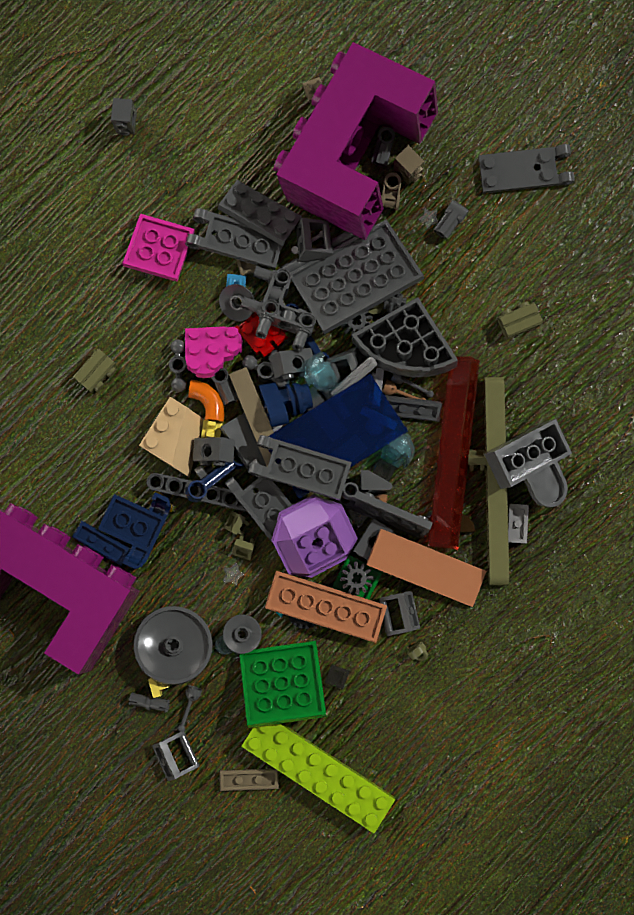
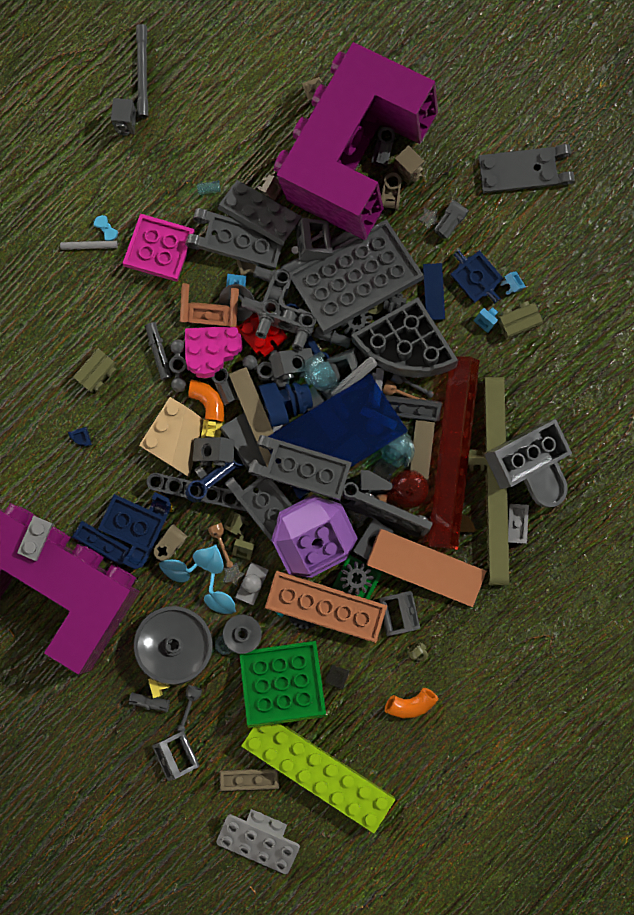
(35, 538): none -> light grey plate
(81, 436): none -> dark blue tile
(88, 245): none -> light grey bar
(109, 233): none -> medium azure piece
(141, 40): none -> dark grey piece
(151, 329): none -> dark grey pin
(172, 540): none -> dark tan piece
(208, 187): none -> clear light blue pin
(208, 313): none -> nougat plate
(209, 560): none -> medium azure plant
(217, 531): none -> medium nougat hinge
(252, 583): none -> light grey tile
(259, 840): none -> light grey bracket
(270, 187): none -> dark tan tile
(333, 337): none -> dark grey axle
(409, 480): none -> clear red cylinder
(411, 707): none -> orange cylinder
(423, 447): none -> dark tan tile
(434, 291): none -> dark blue tile
(476, 277): none -> dark blue plate
(486, 319): none -> dark azure tile
(514, 281): none -> dark azure tile

